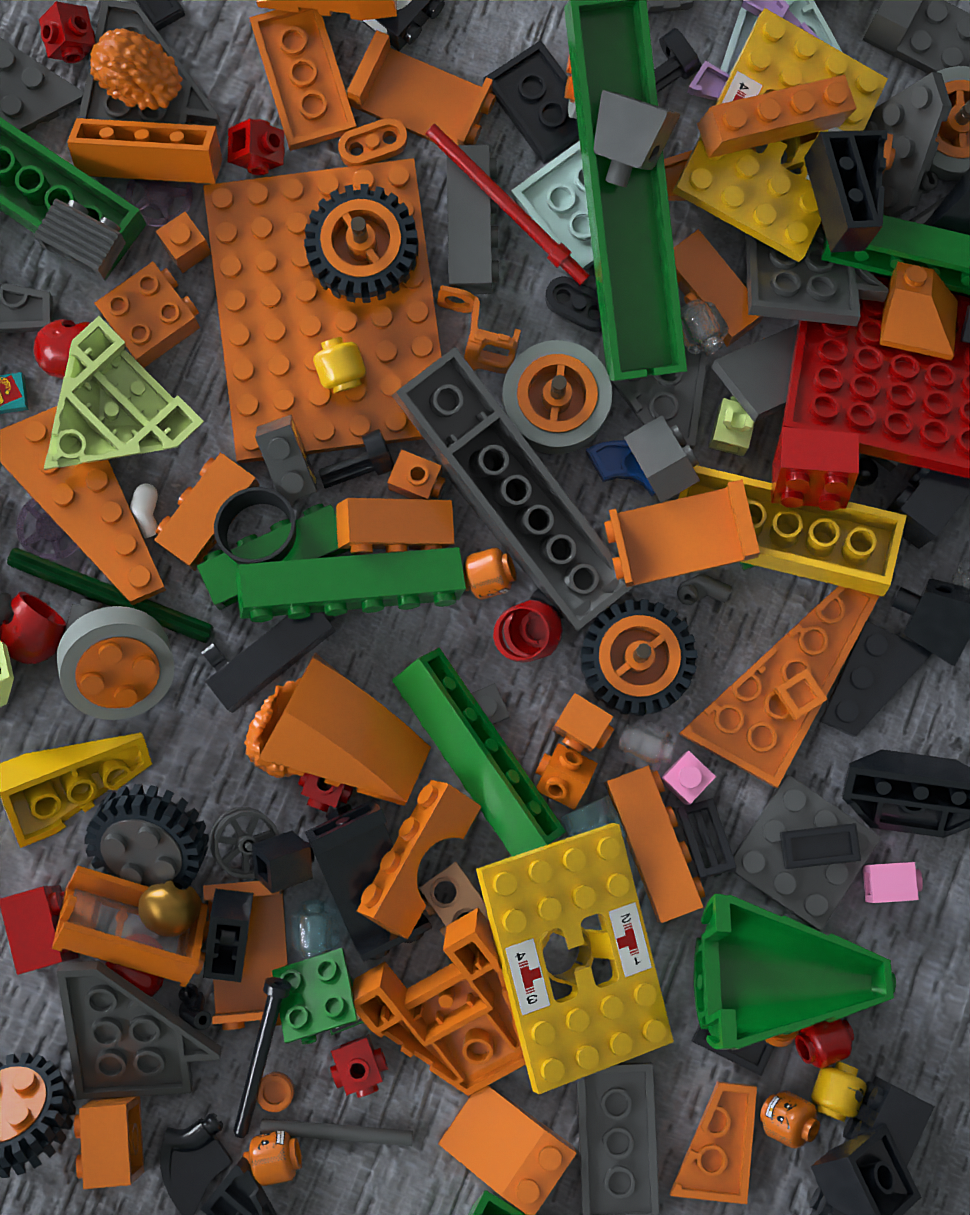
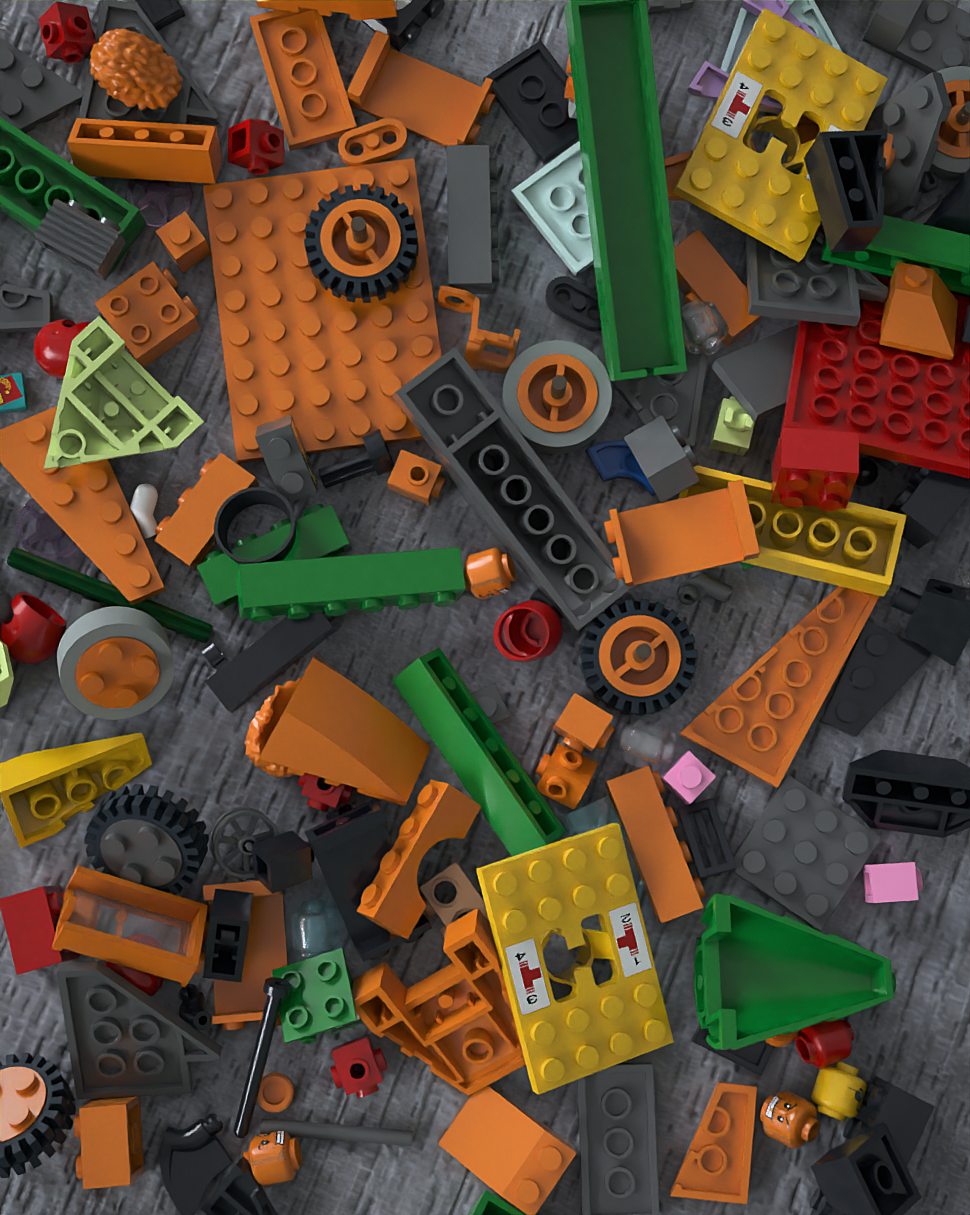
(169, 909): pearl gold hair -> none
(339, 365): yellow head -> none
(394, 524): orange brick -> none
(558, 253): red bar -> none
(631, 134): dark grey torso -> none
(681, 60): black piece -> none
(776, 116): orange brick -> none
(800, 694): orange plate -> none
(820, 846): black tile -> none

